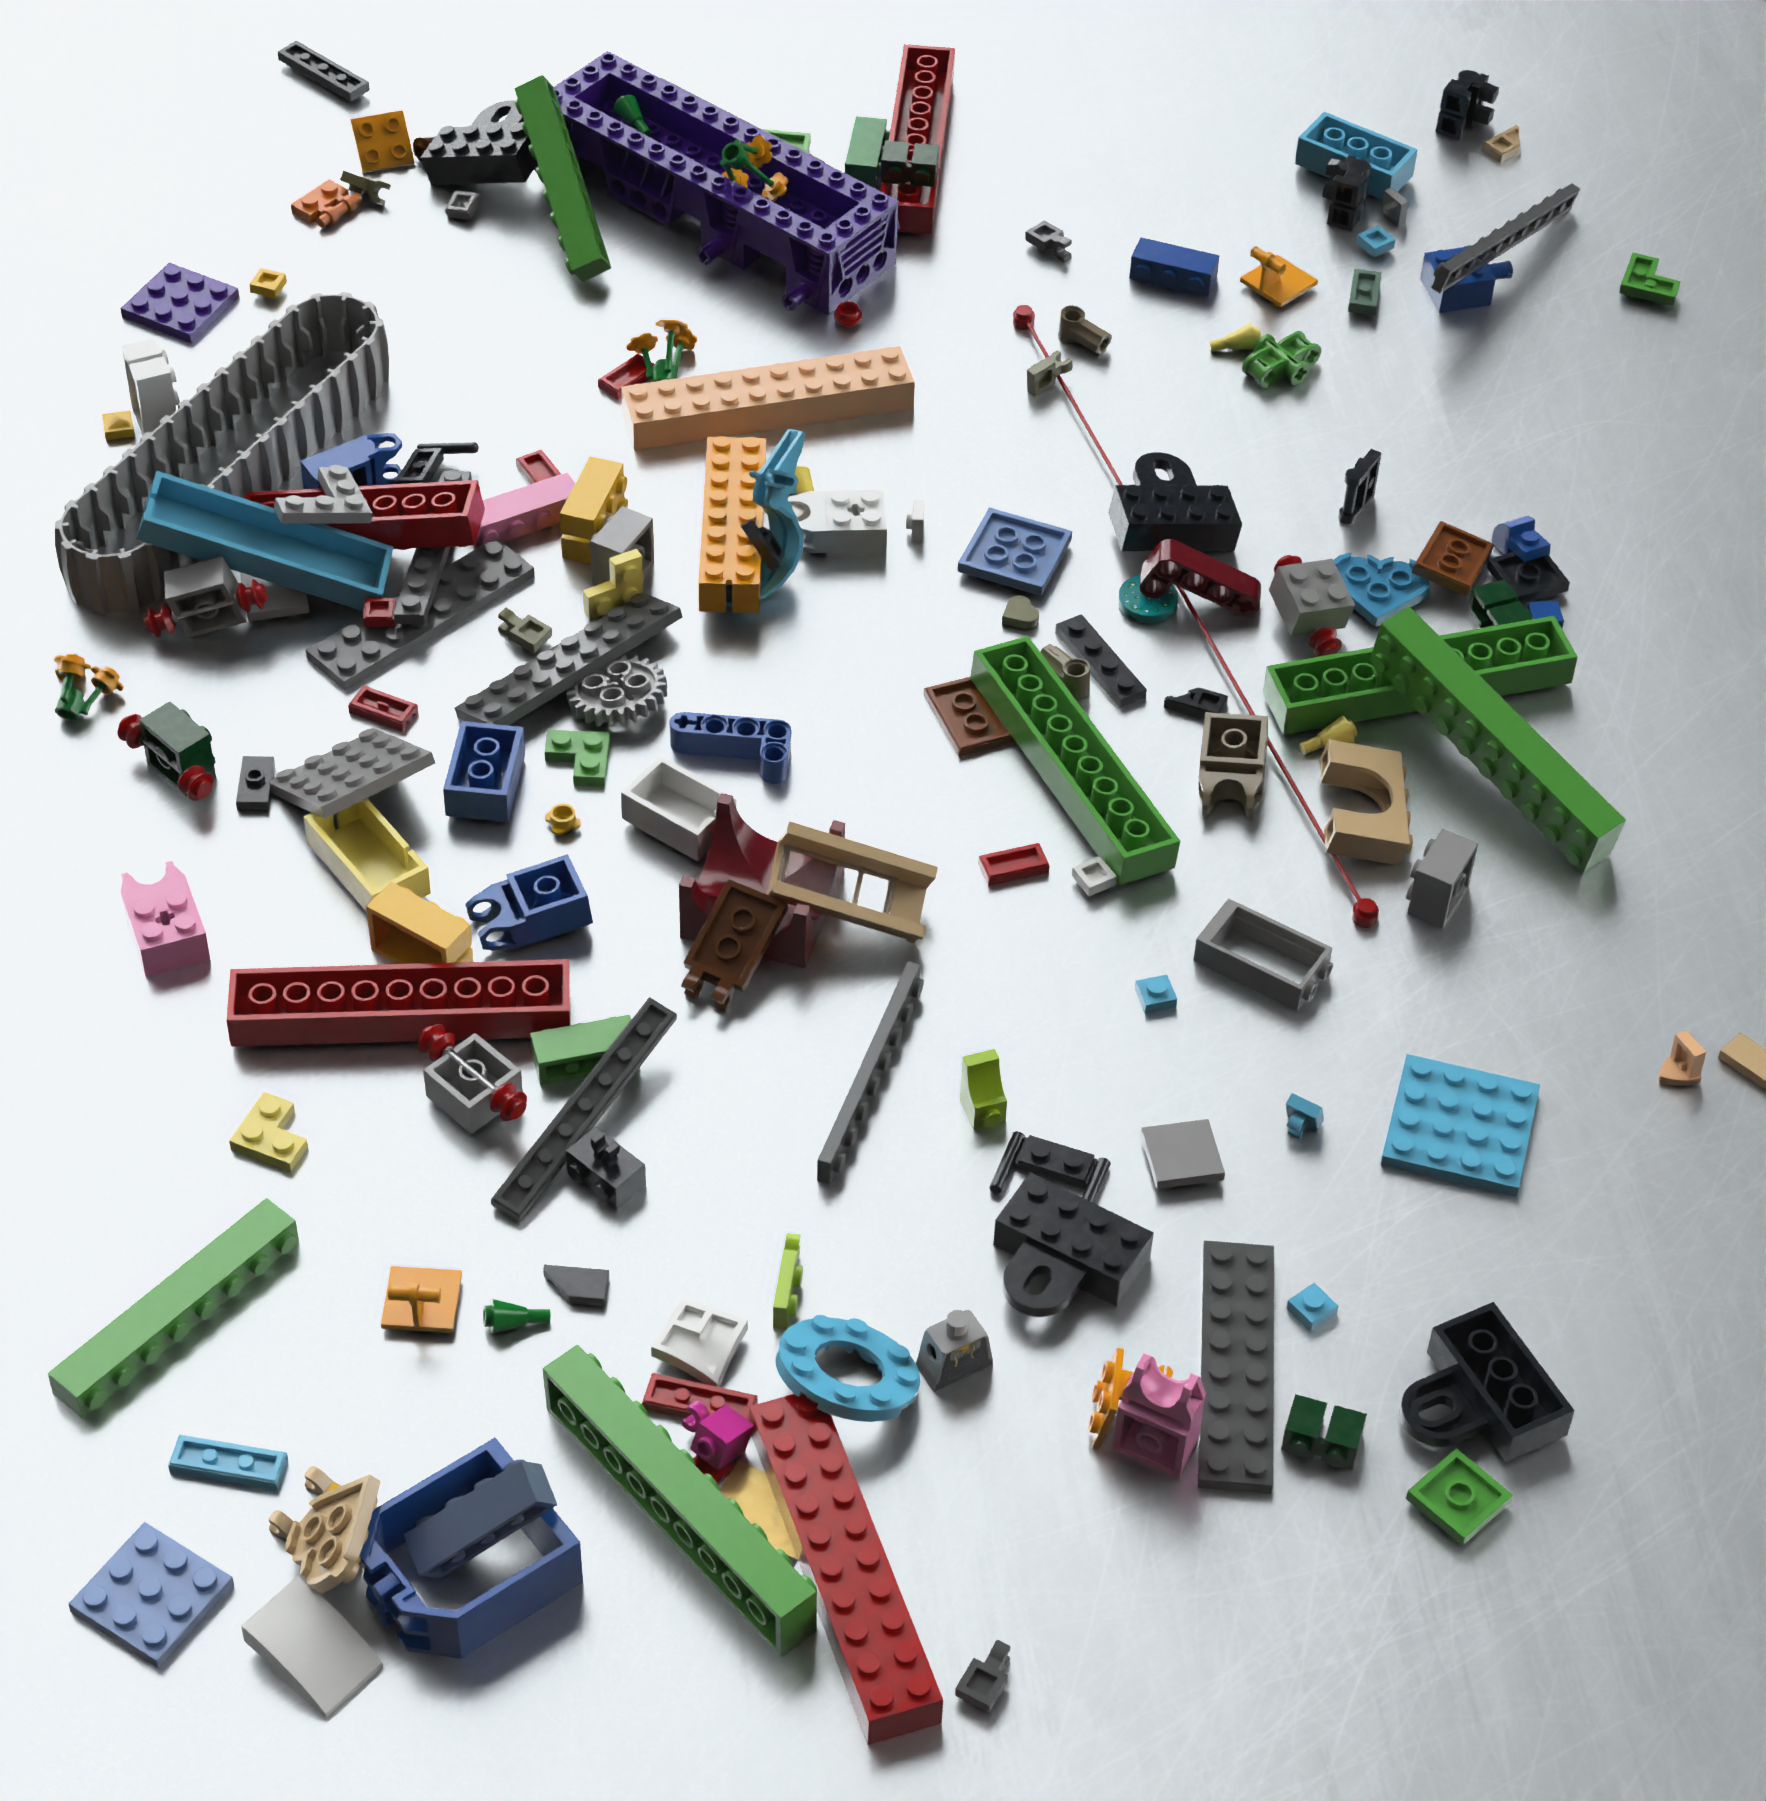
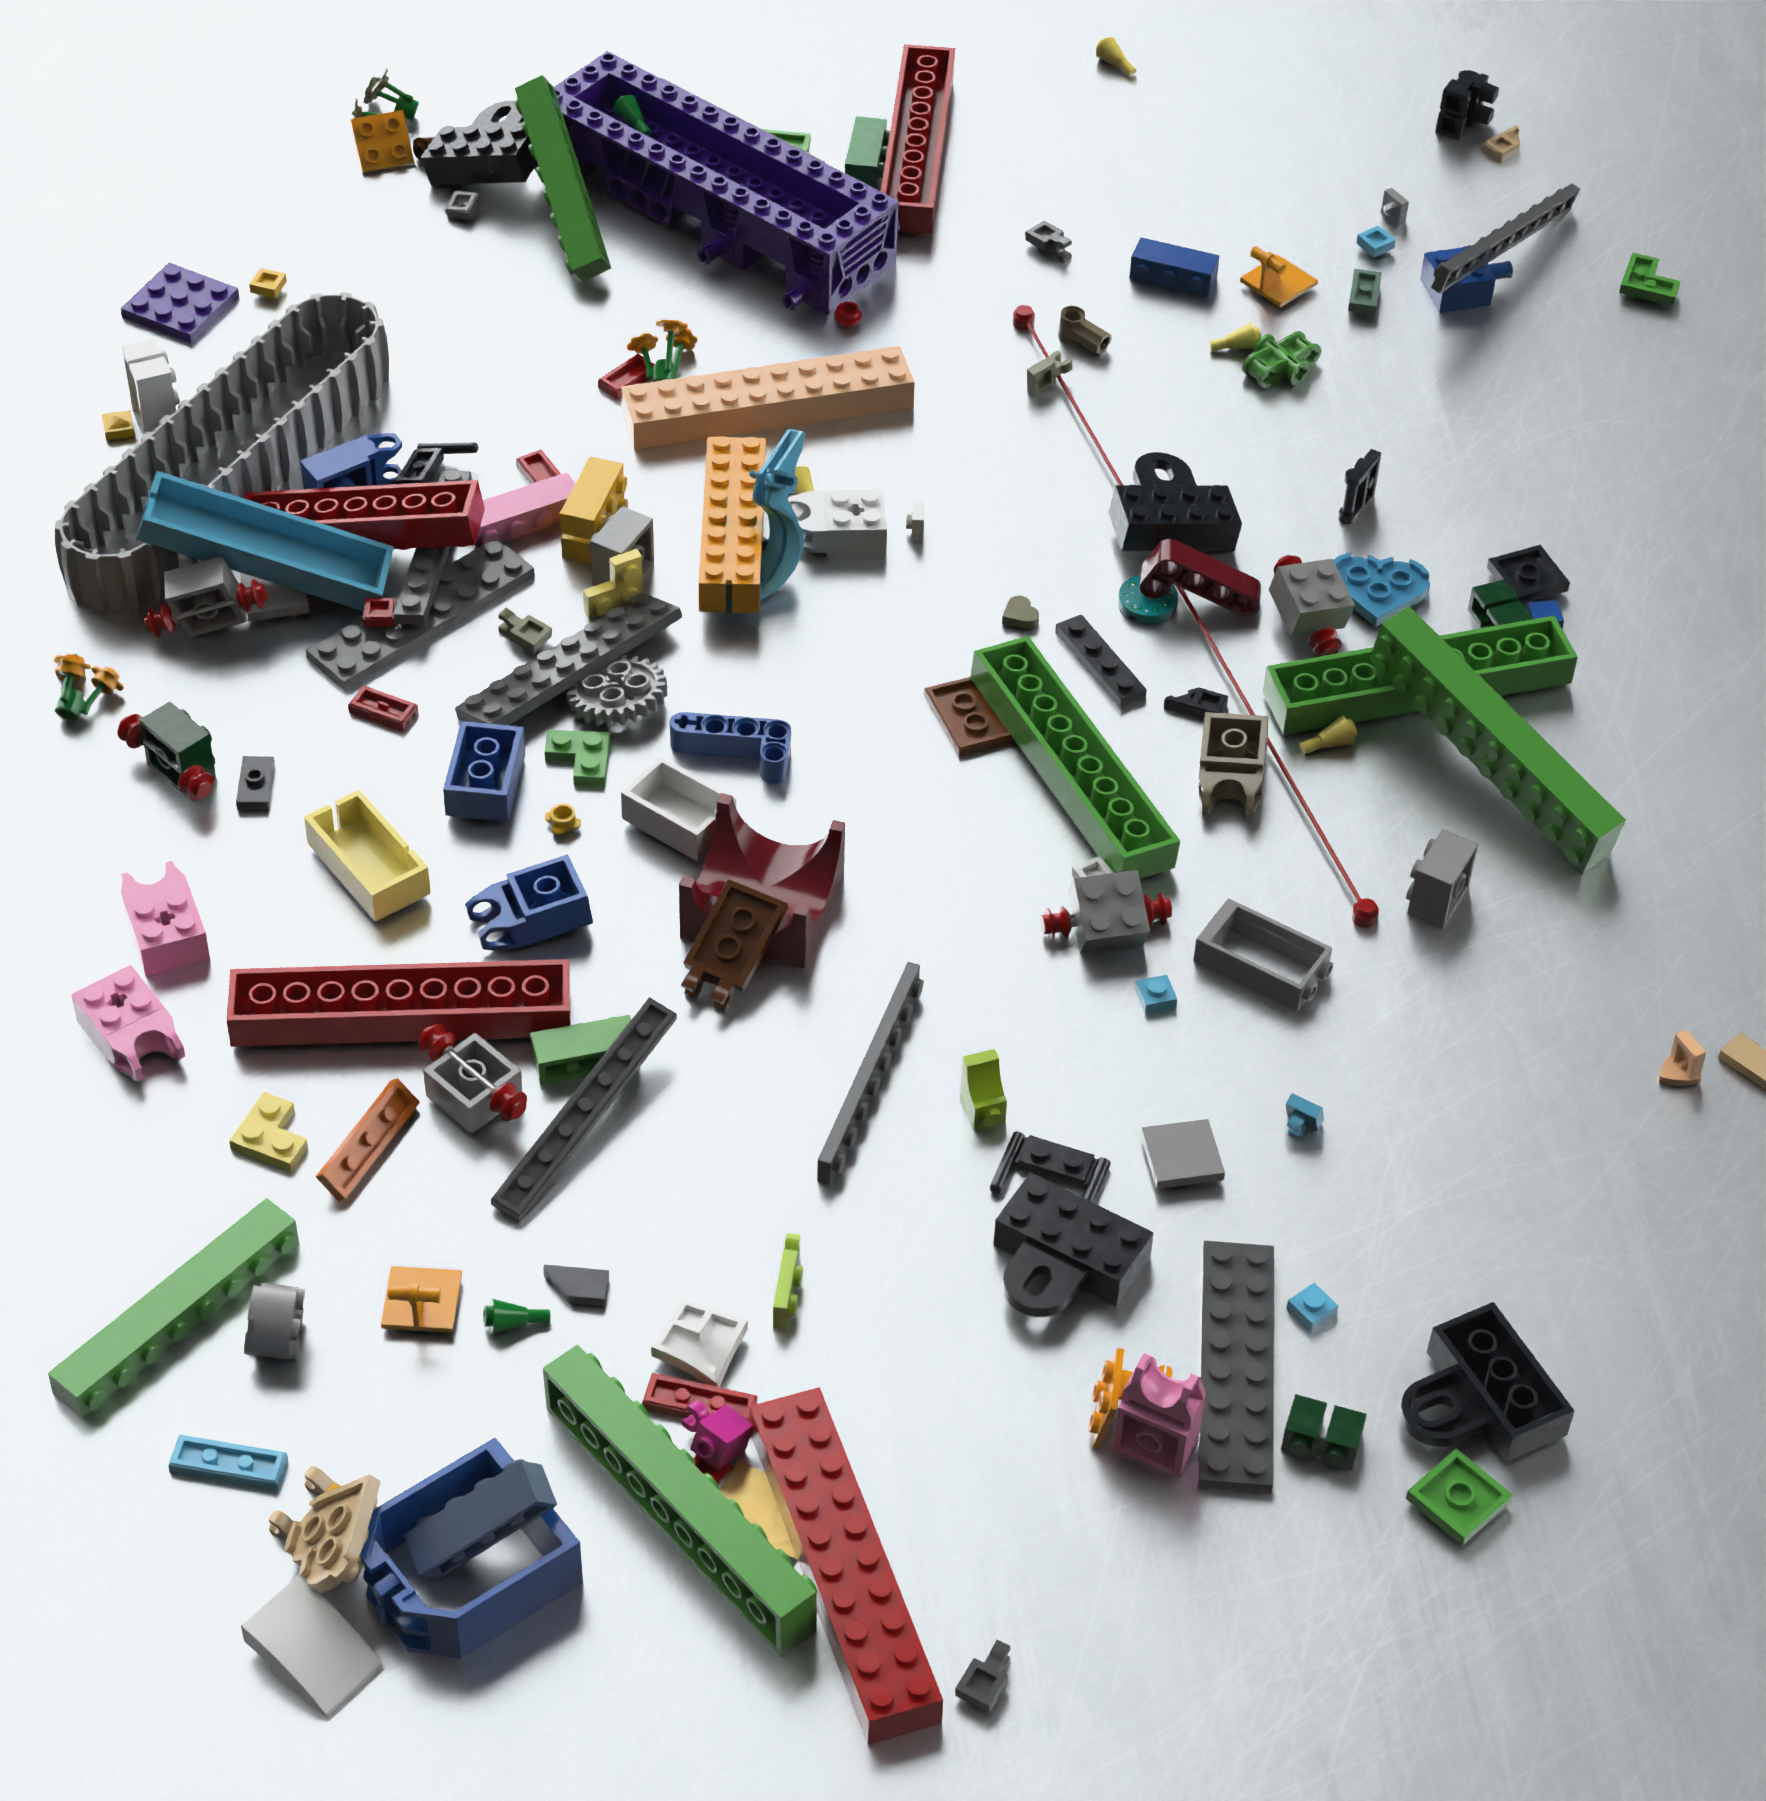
(126, 1021): none -> bright pink brick
(151, 1594): medium blue plate -> none
(274, 1321): none -> light grey brick
(323, 70): black plate -> none
(325, 203): orange plate -> none
(340, 504): light grey plate -> none
(350, 772): light grey plate -> none
(361, 184): olive plate -> none
(367, 1139): none -> orange plate
(374, 89): none -> plant
(415, 930): yellow piece -> none
(605, 1168): black brick -> none
(752, 157): plant -> none
(765, 544): black tile -> none
(851, 881): tan piece -> none
(872, 1403): medium azure plate -> none
(921, 171): piece -> none
(953, 1349): light grey torso -> none
(1013, 864): red tile -> none
(1014, 551): medium blue plate -> none
(1072, 671): dark tan piece -> none
(1107, 912): none -> light grey brick
(1110, 52): none -> light yellow cone
(1336, 138): medium azure brick -> none
(1346, 191): black hips -> none
(1381, 776): tan arch -> none
(1453, 558): dark orange tile -> none
(1461, 1125): medium azure plate -> none
(1520, 538): blue brick -> none

